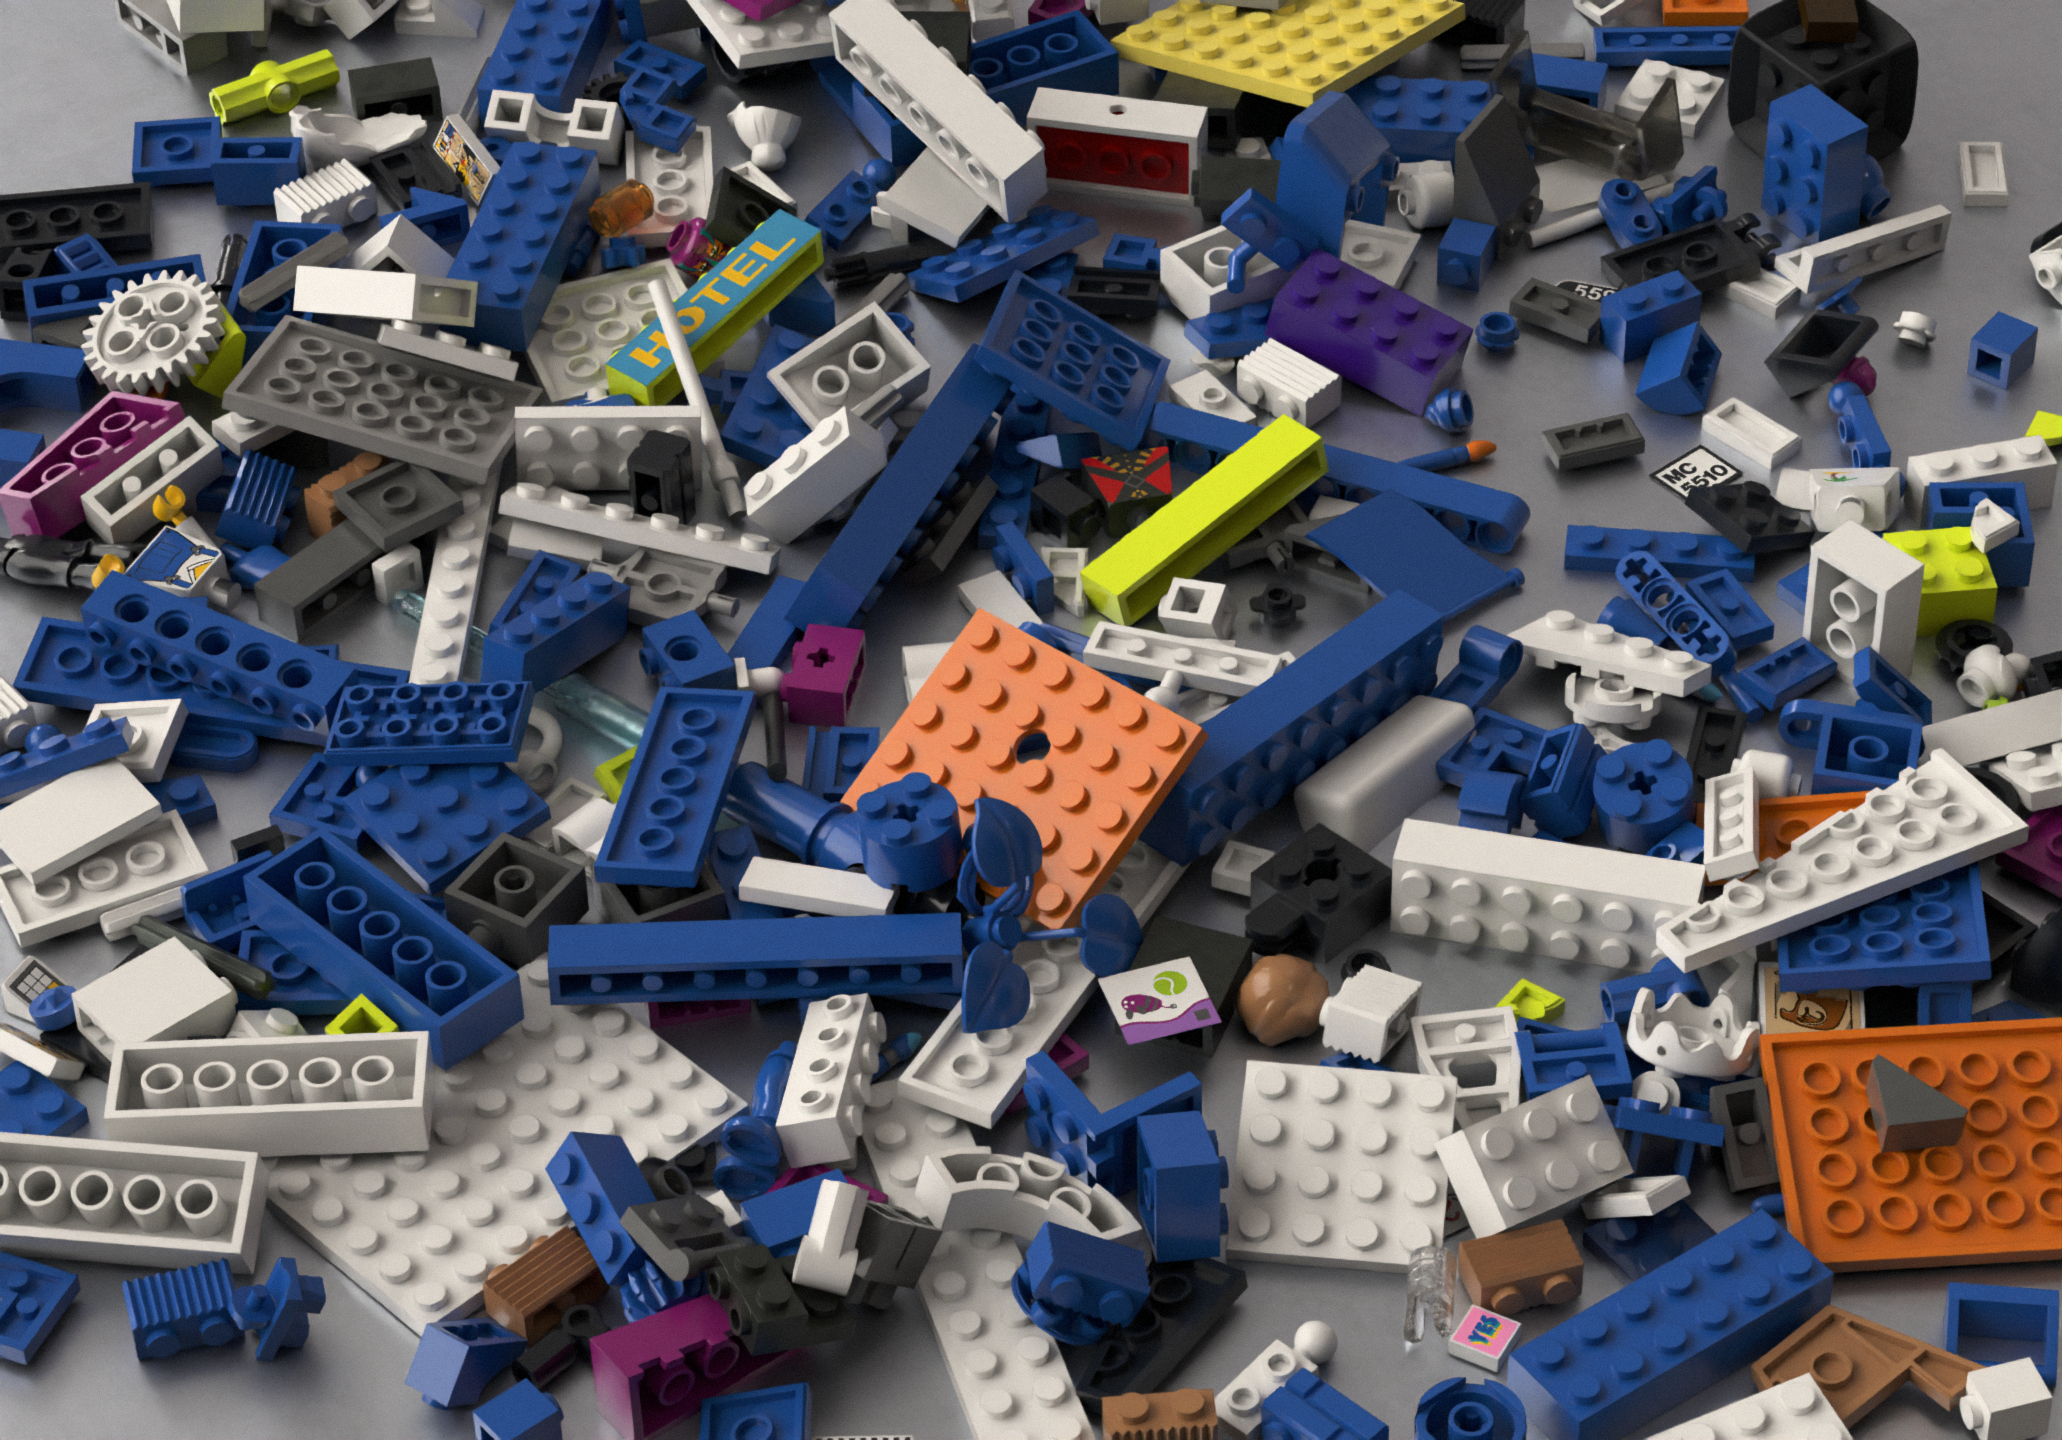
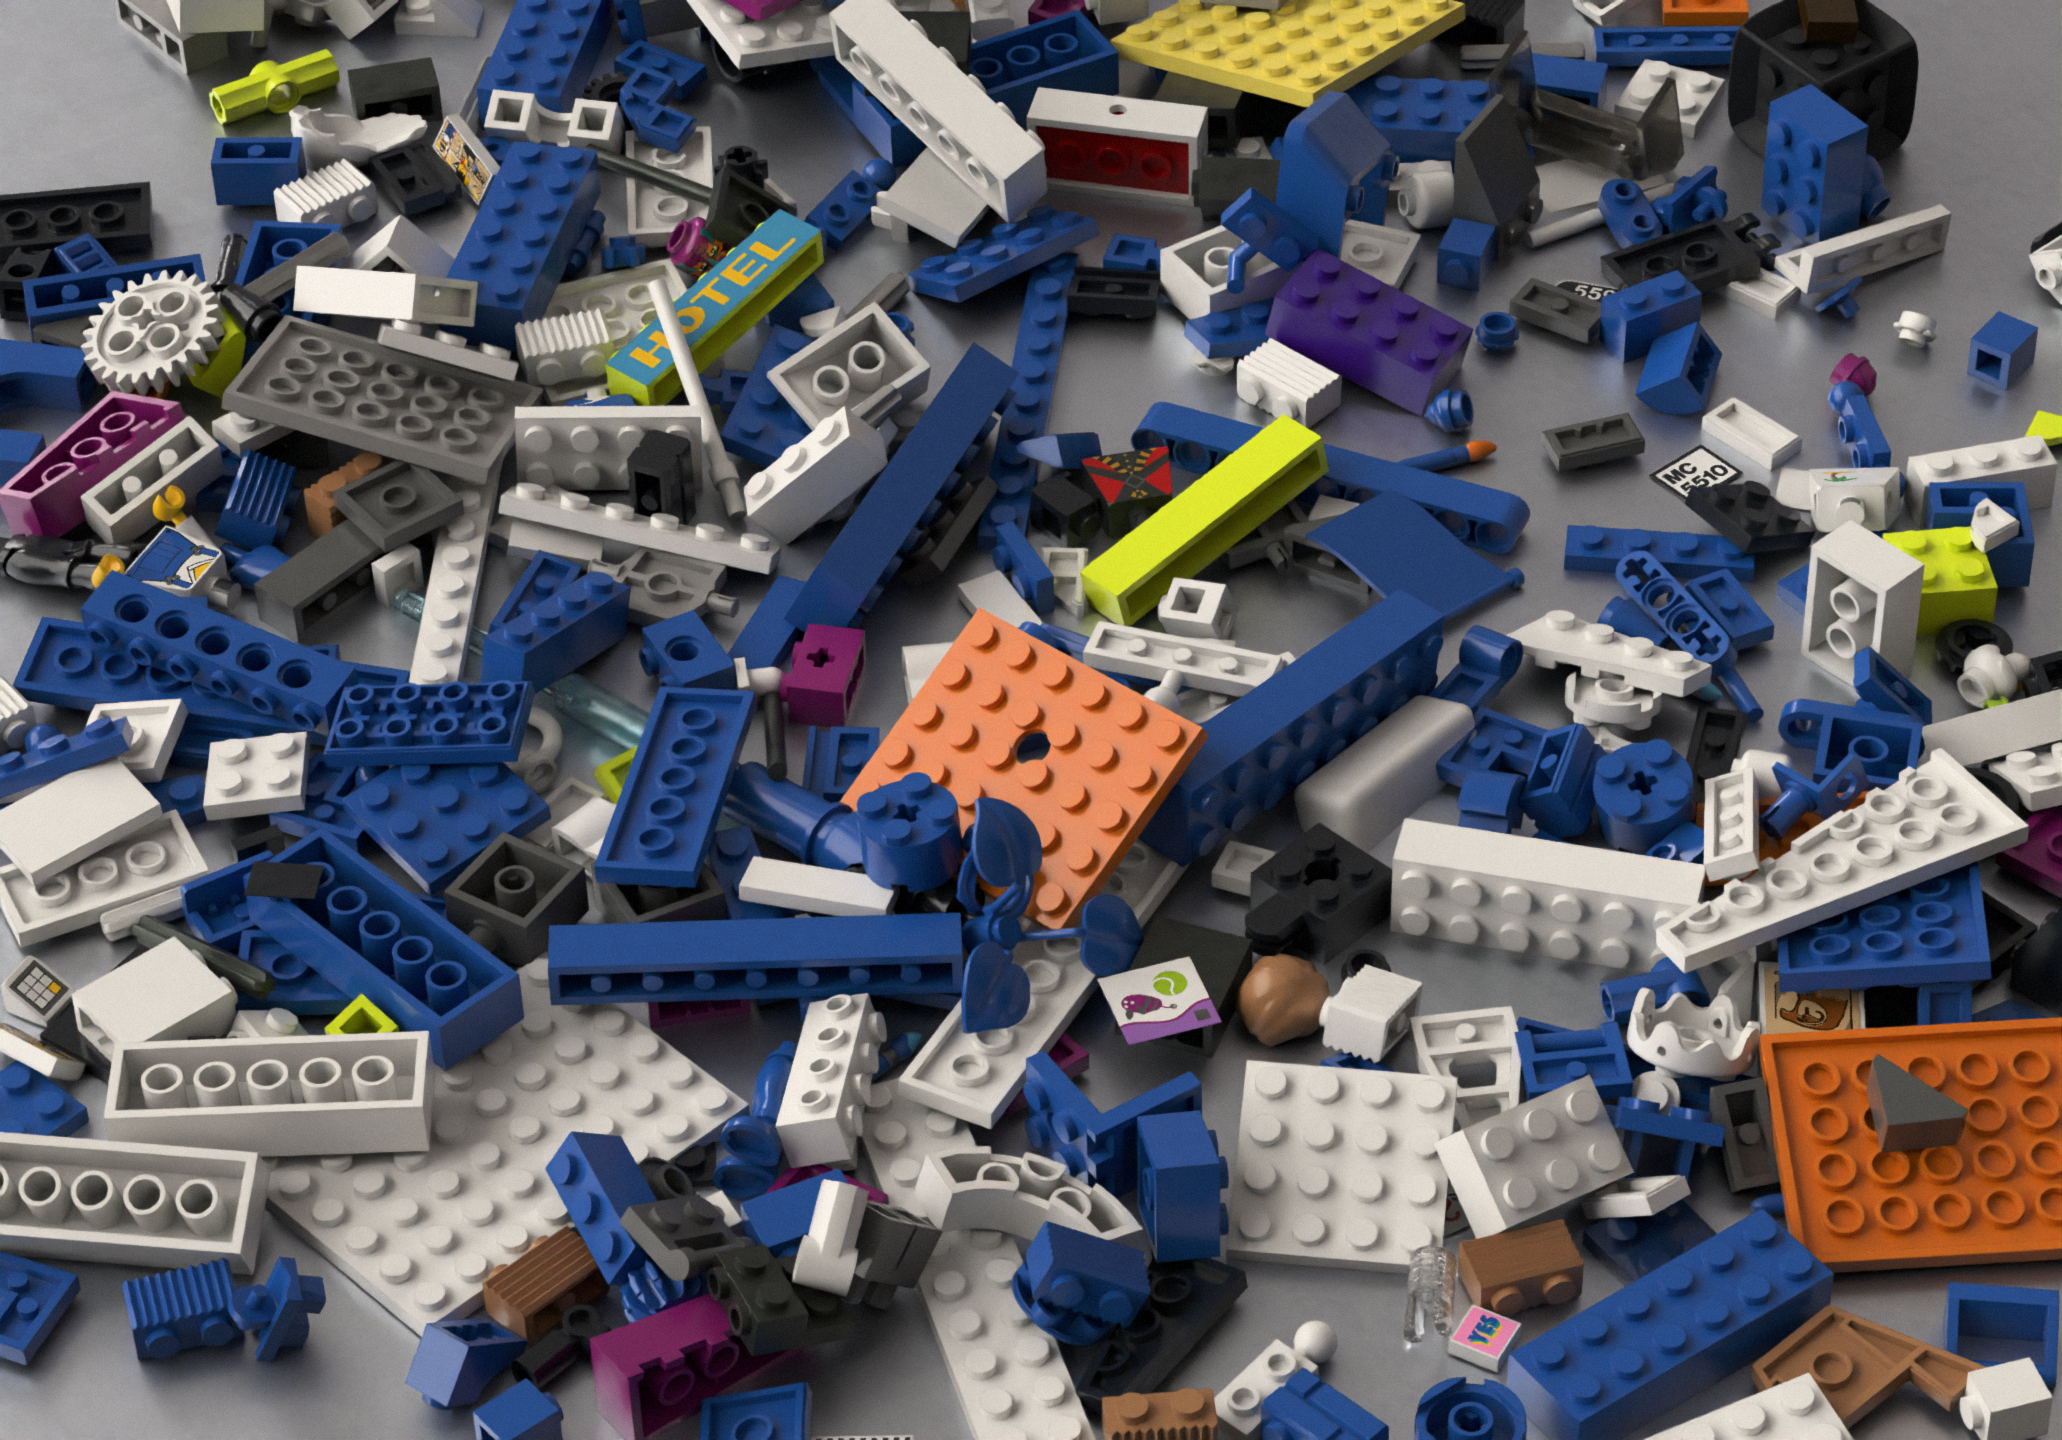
(53, 1008): blue tile -> none
(174, 150): blue plate -> none
(251, 312): none -> black cone
(257, 776): none -> white plate
(283, 880): none -> black piece
(435, 214): blue slope -> none
(564, 347): none -> white brick
(621, 208): clear orange brick -> none
(652, 175): none -> pearl dark grey bar
(745, 163): none -> black gear
(766, 133): white hair -> none
(822, 322): none -> white tile
(875, 264): black piece -> none
(1072, 361): blue plate -> none
(1208, 395): white plate -> none
(1277, 605): black plate -> none
(1533, 1002): neon yellow tile -> none
(1787, 673): blue plate -> none
(1804, 795): none -> blue bracket
(1819, 349): black tile -> none
(1983, 174): white tile -> none

